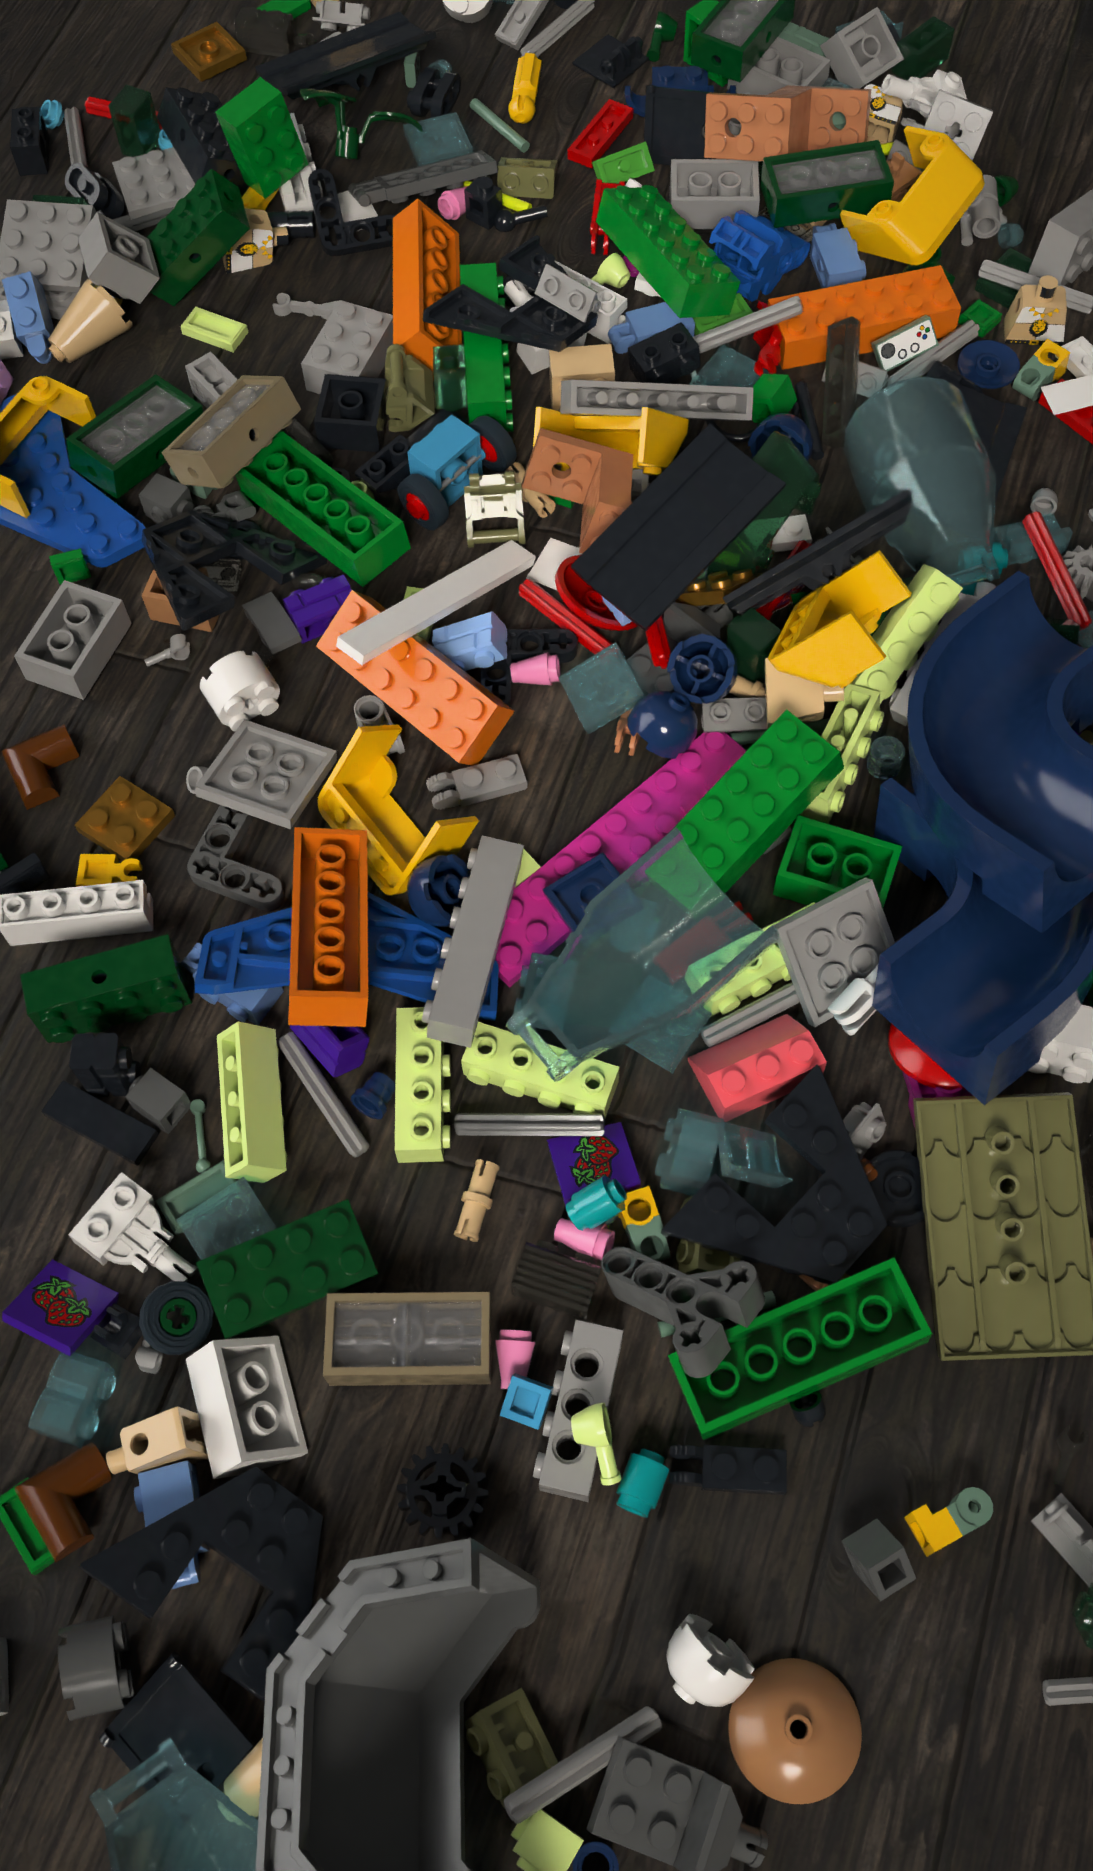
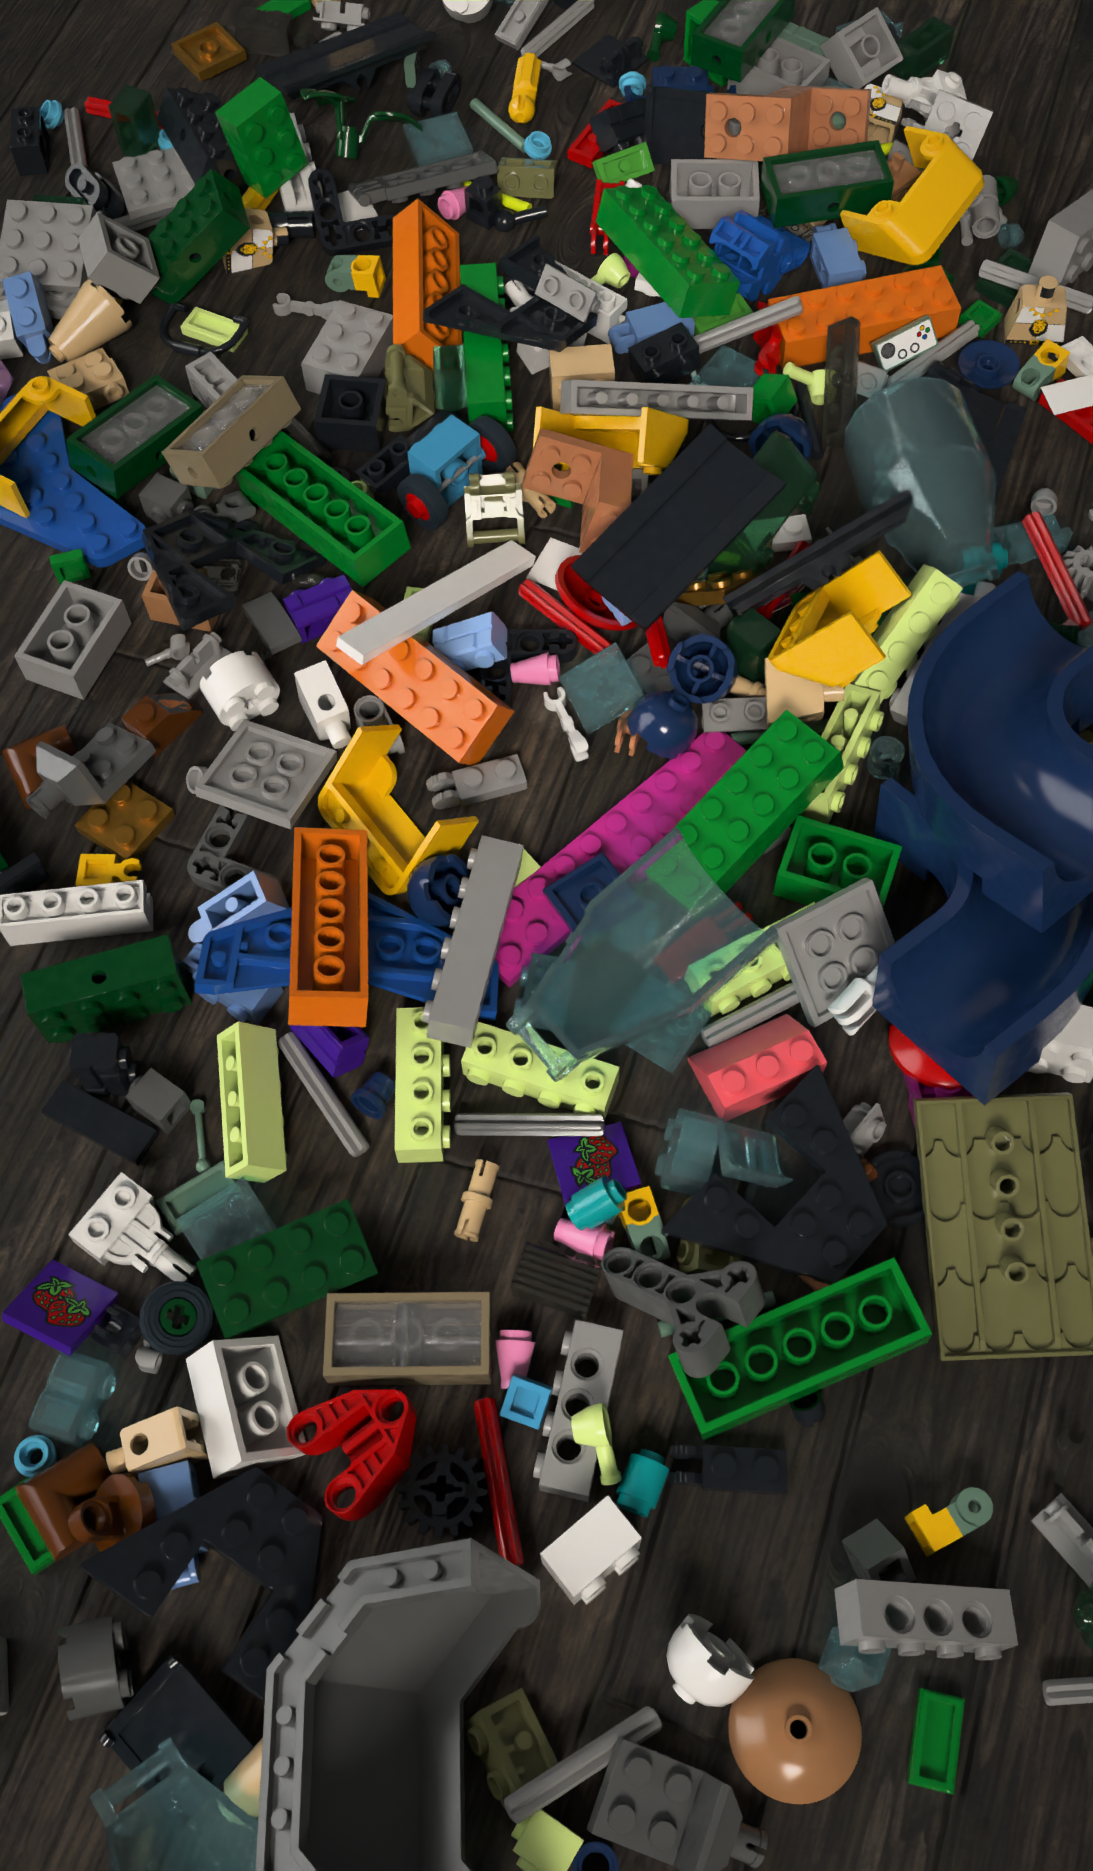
(27, 1447): none -> medium azure plate
(91, 773): none -> dark grey plate
(93, 376): none -> tan plate
(118, 1511): none -> reddish brown tile
(136, 566): none -> light grey hinge
(161, 719): none -> reddish brown slope
(189, 672): none -> light grey hinge
(194, 349): none -> black piece
(244, 900): none -> medium blue brick
(324, 704): none -> white torso
(356, 273): none -> leg
(374, 1445): none -> red connector
(498, 1481): none -> red axle
(538, 145): none -> medium azure plate
(559, 69): none -> light grey hand
(577, 742): none -> white piece
(592, 1551): none -> white brick
(620, 126): none -> black brick
(634, 80): none -> medium azure plate
(814, 380): none -> yellowish green bar
(849, 1667): none -> clear light blue brick
(935, 1741): none -> green tile
(985, 1611): none -> light grey brick

